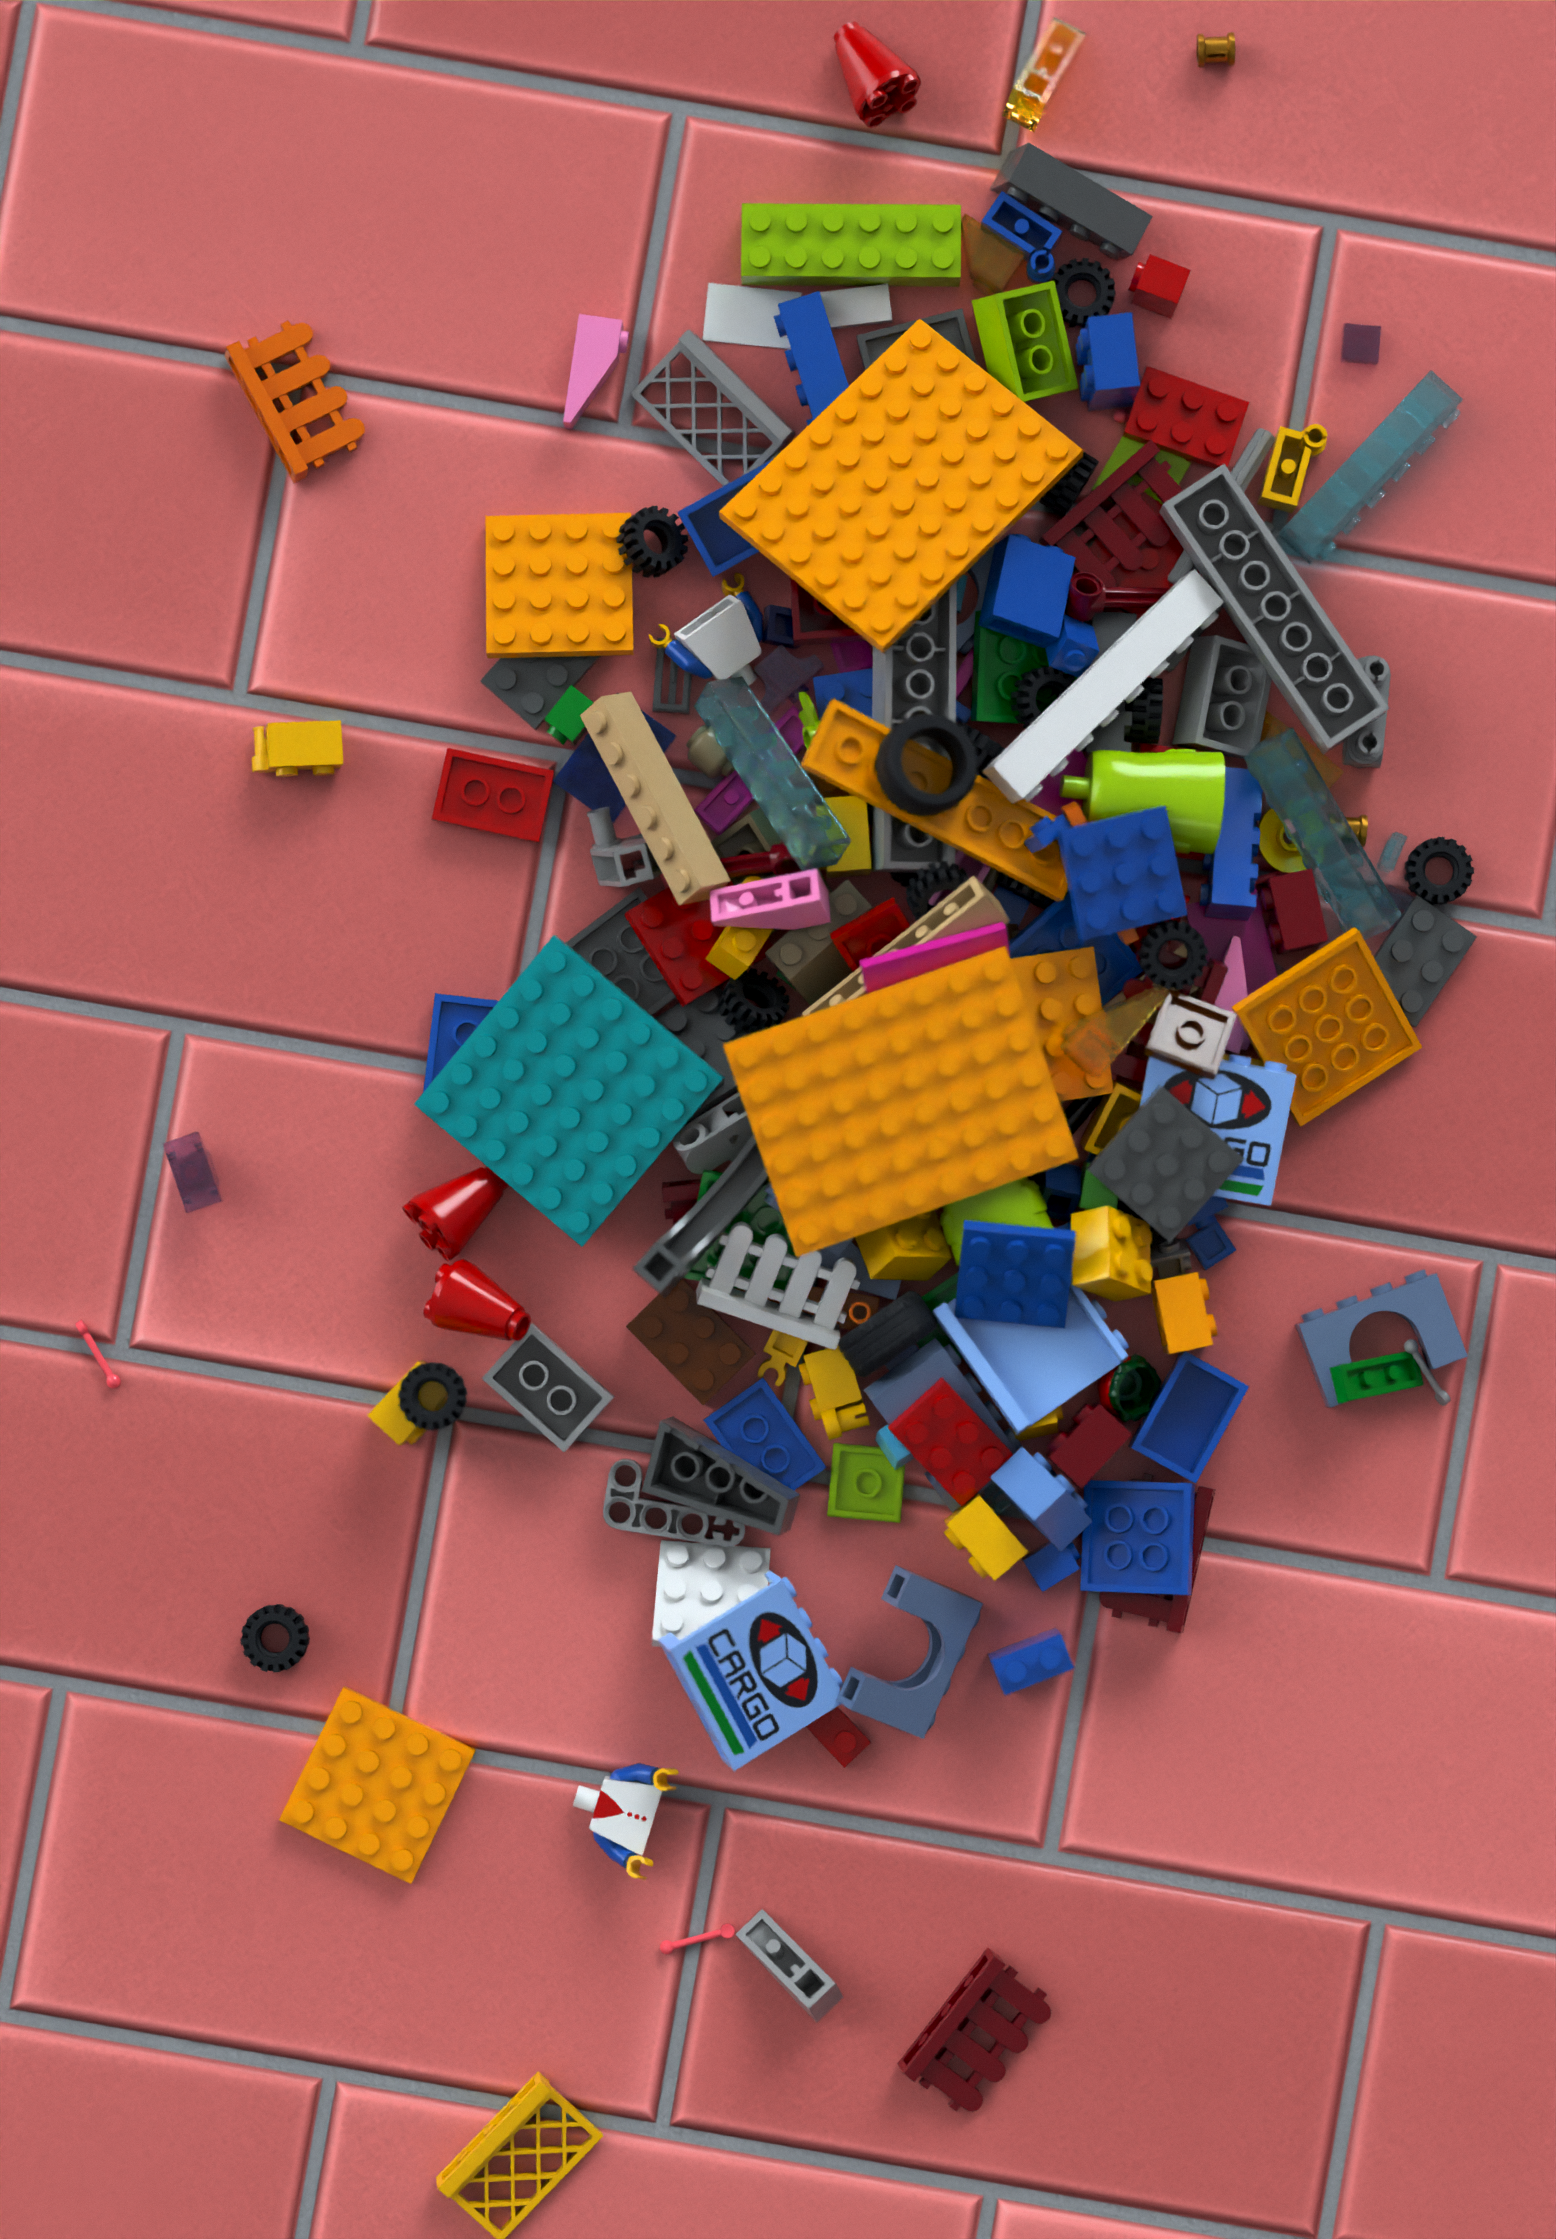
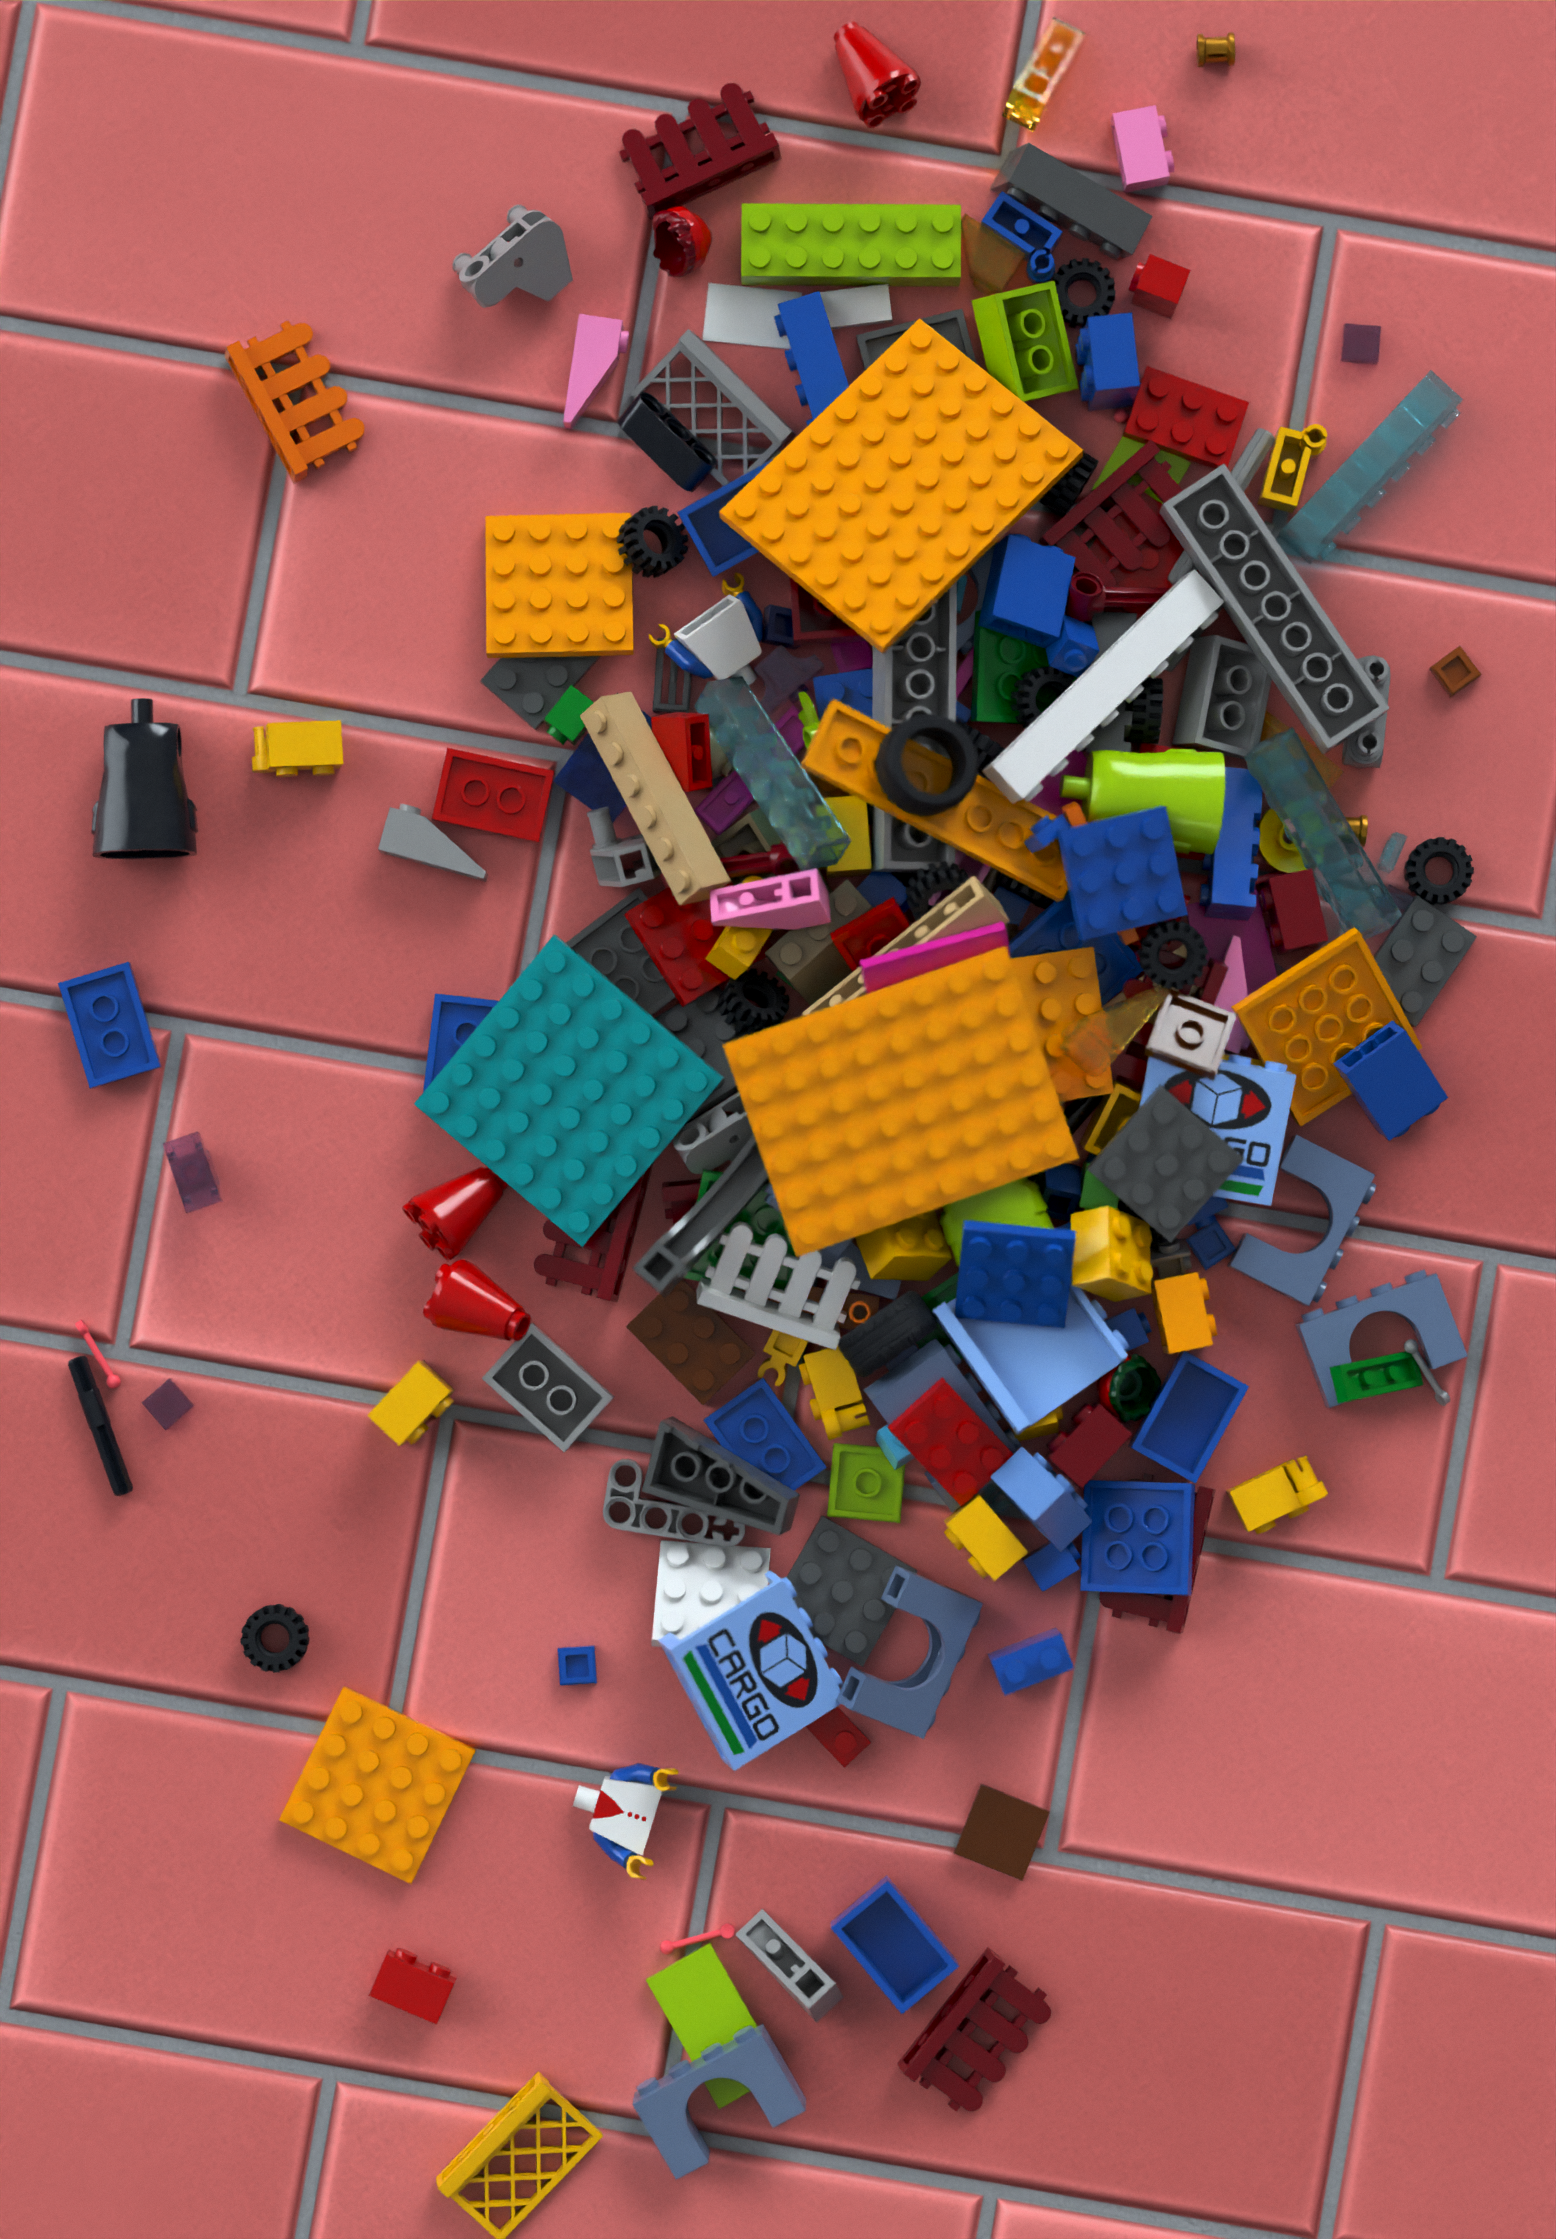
(100, 1425): none -> black axle
(109, 1025): none -> blue plate
(143, 792): none -> black torso
(168, 1404): none -> clear purple tile
(413, 1985): none -> red brick
(416, 1412): black tyre -> none
(420, 841): none -> light grey slope
(531, 260): none -> light grey piece
(577, 1665): none -> blue tile
(615, 1245): none -> dark red fence
(667, 441): none -> black beam
(680, 240): none -> dark red hair
(686, 747): none -> red brick
(703, 2010): none -> lime tile
(724, 163): none -> dark red fence
(747, 2059): none -> sand blue arch
(841, 1589): none -> dark grey plate
(881, 887): none -> blue brick
(894, 1944): none -> blue piece
(1001, 1832): none -> reddish brown tile
(1131, 1326): none -> blue brick
(1141, 148): none -> bright pink brick
(1275, 1494): none -> yellow hinge
(1343, 1189): none -> sand blue arch
(1391, 1081): none -> blue brick
(1455, 671): none -> dark orange tile

